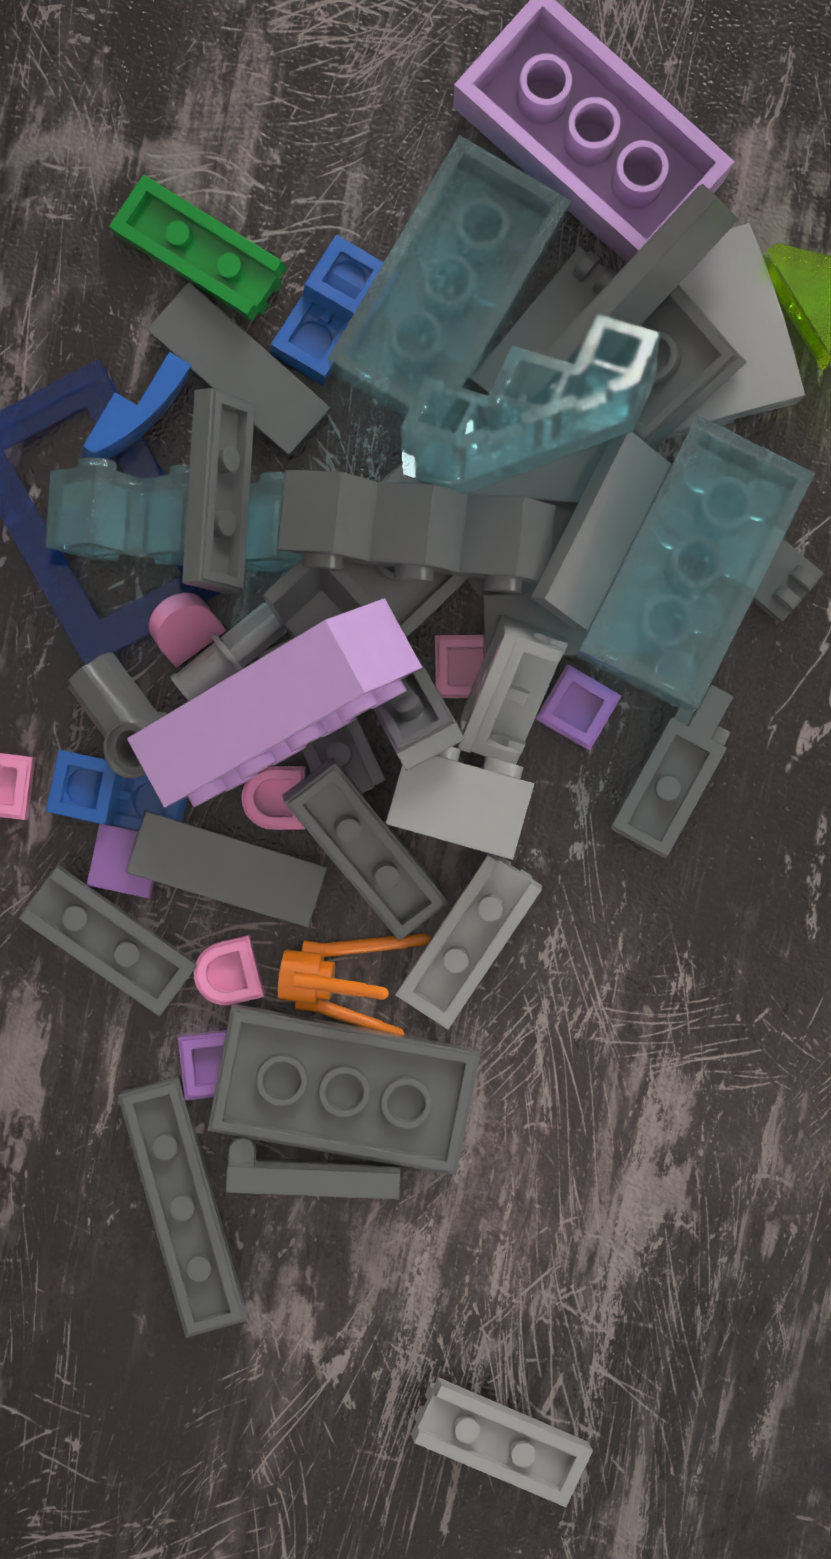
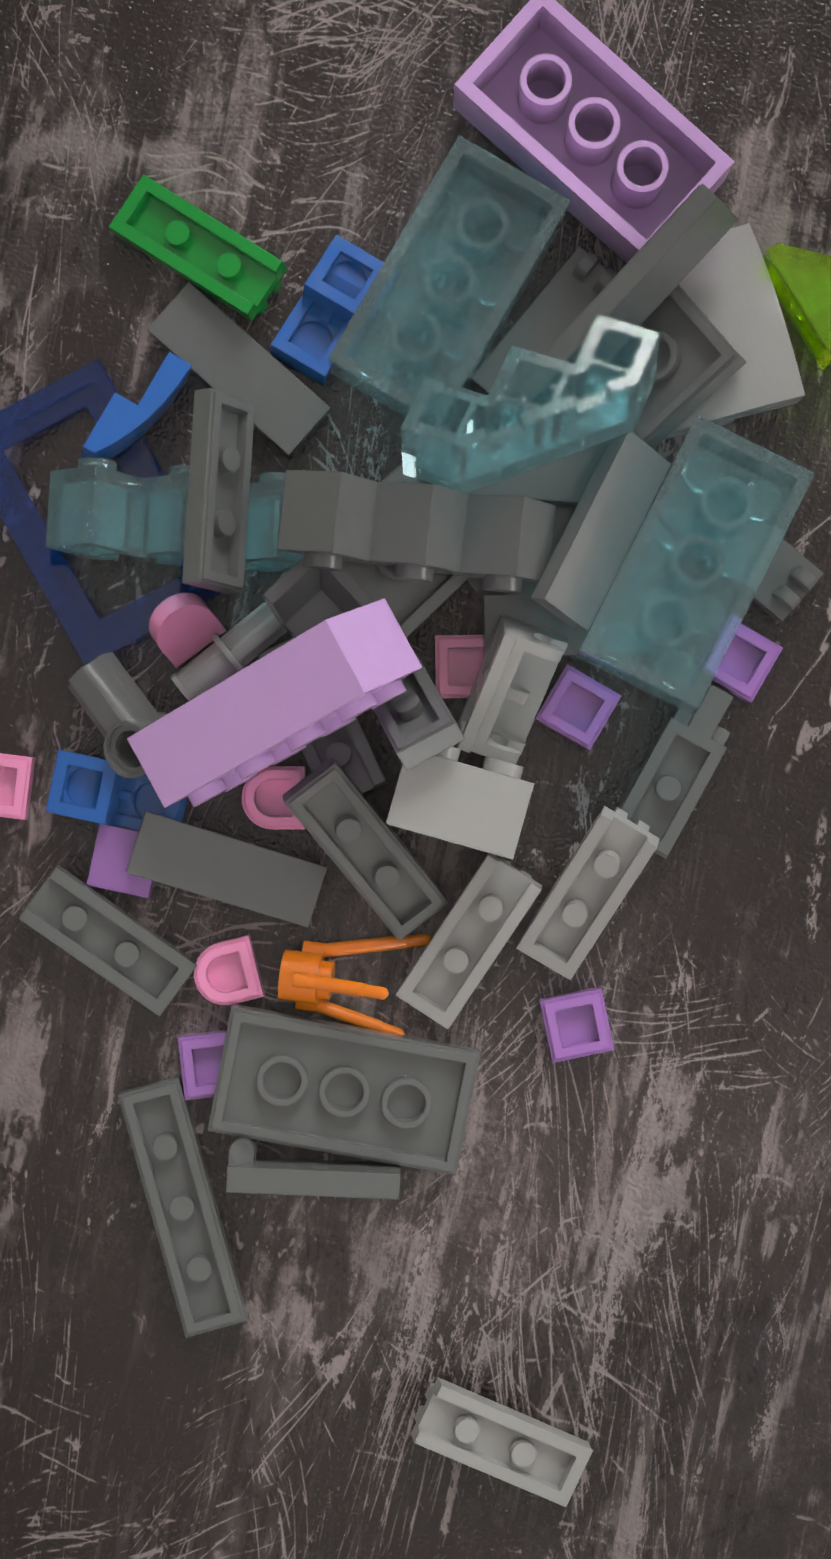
(576, 1024): none -> medium lavender tile
(588, 891): none -> light grey hinge
(746, 663): none -> medium lavender tile

